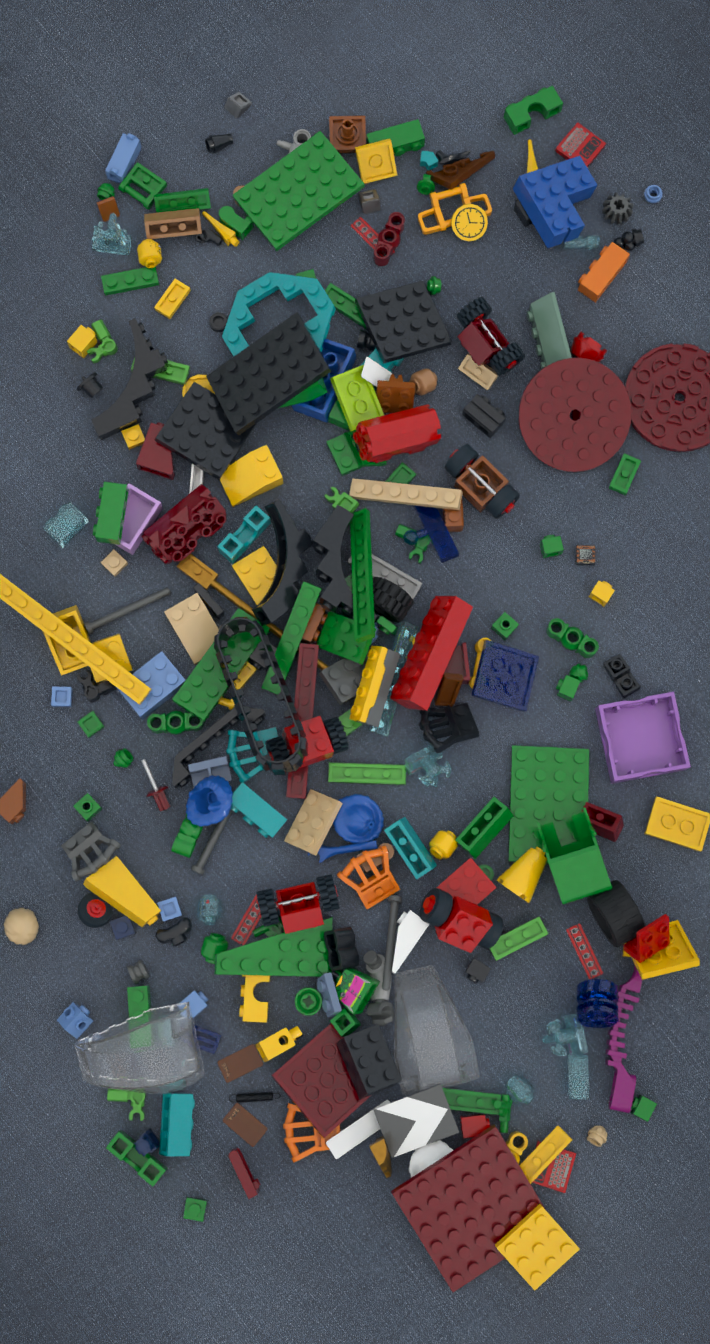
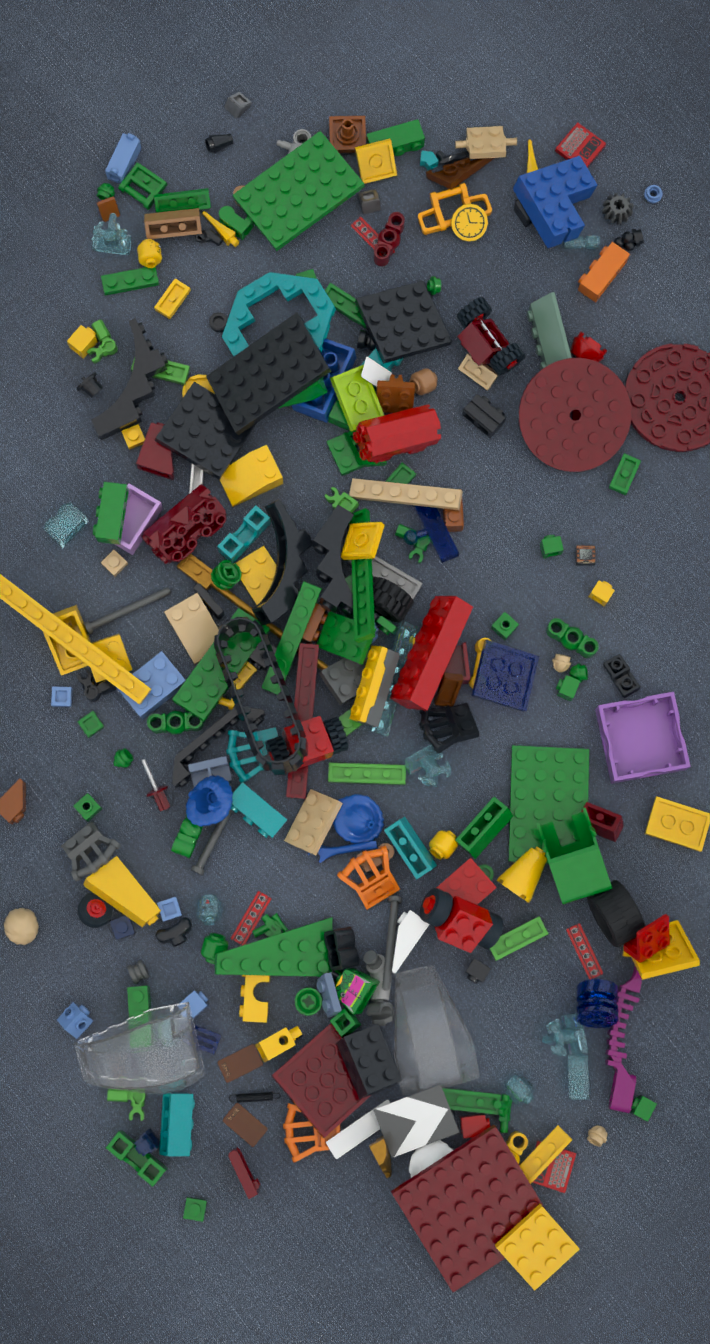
(226, 575): none -> green wheel
(298, 904): brick -> none
(362, 541): none -> yellow tile
(426, 186): green plate -> none
(481, 482): brick -> none
(486, 142): none -> tan plate
(545, 102): green arch -> none
(561, 662): none -> tan plate

